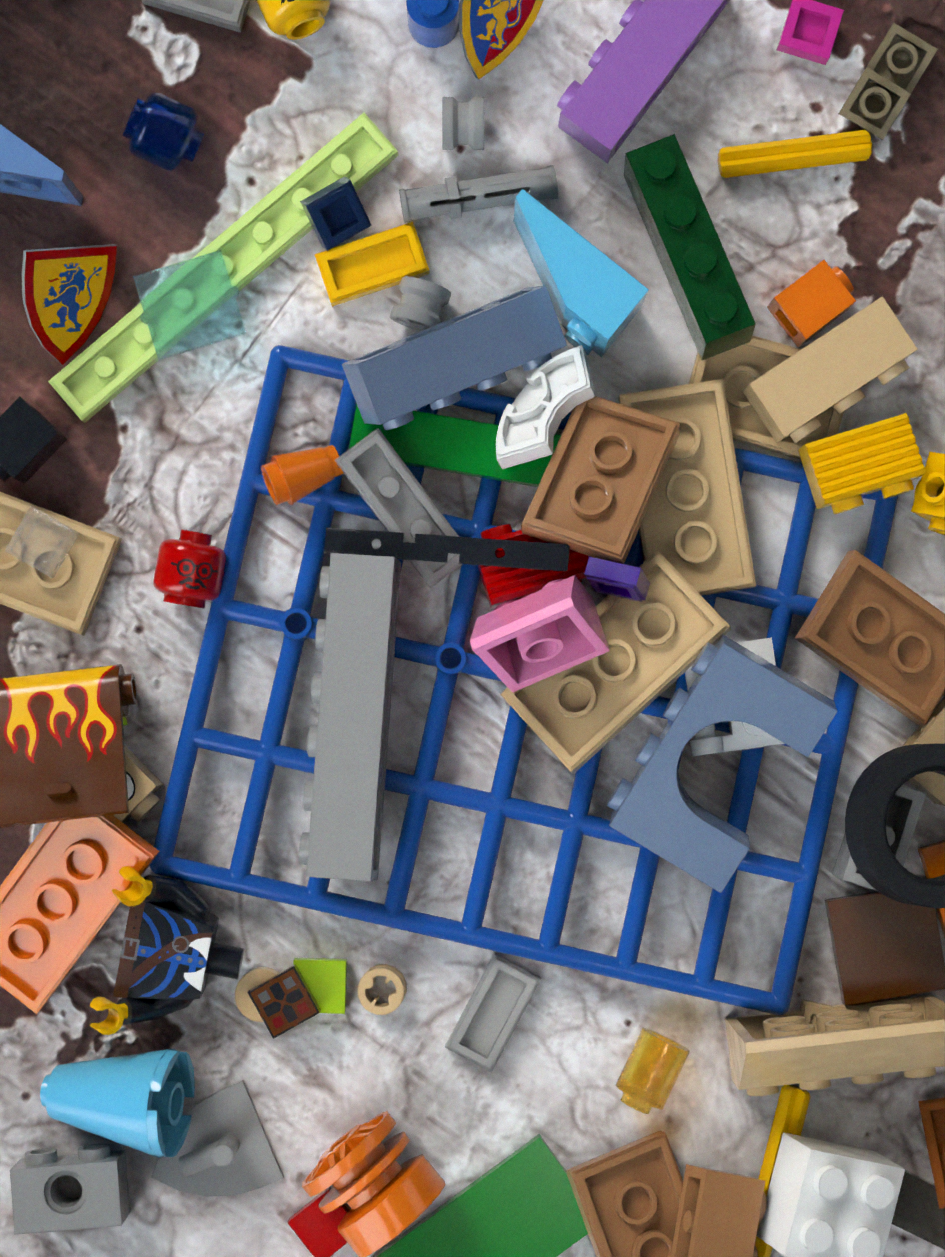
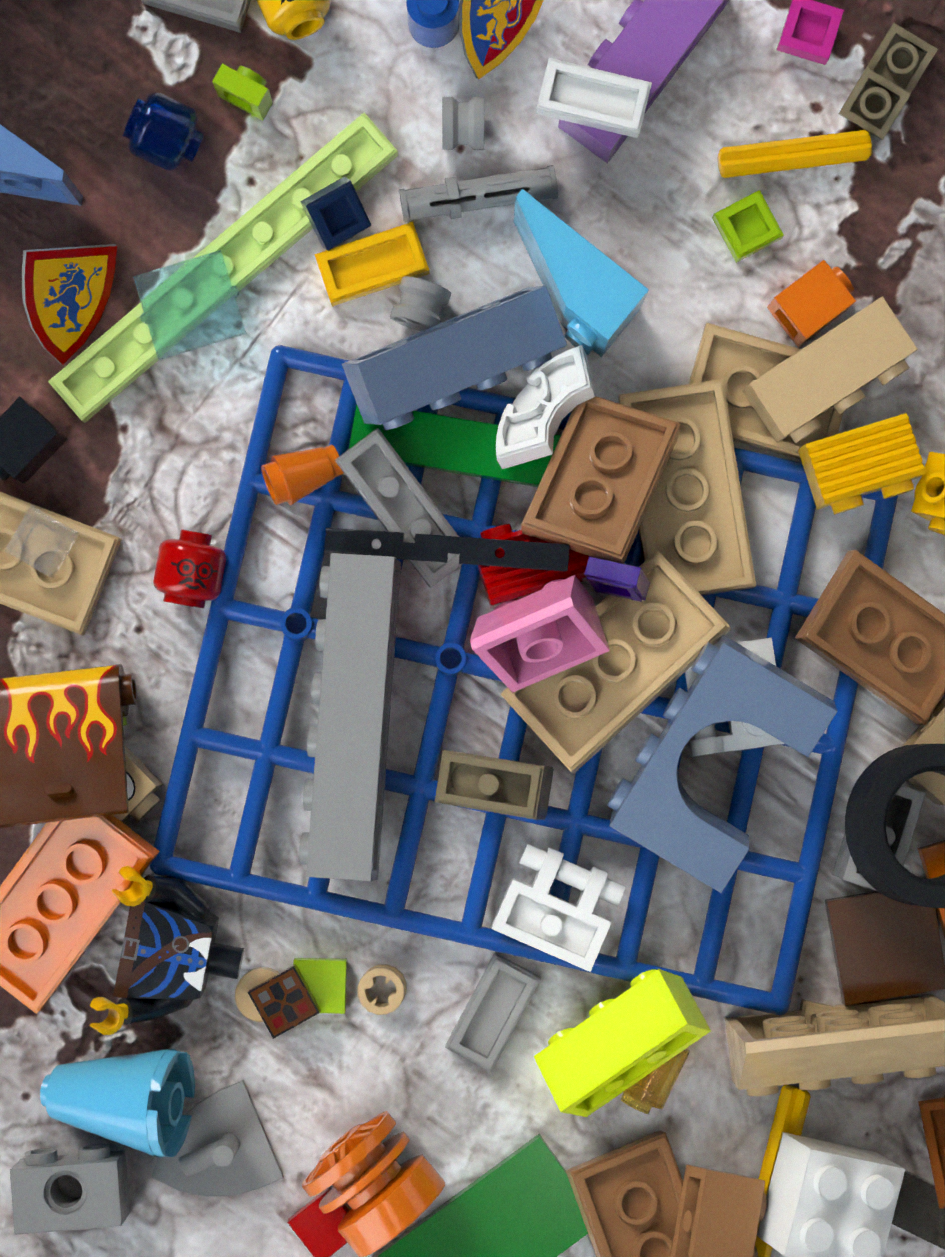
(243, 89): none -> lime plate
(494, 785): none -> dark tan slope
(550, 922): none -> white plate
(593, 98): none -> white tile
(621, 1042): none -> neon yellow brick
(688, 247): dark green brick -> none
(747, 226): none -> lime tile

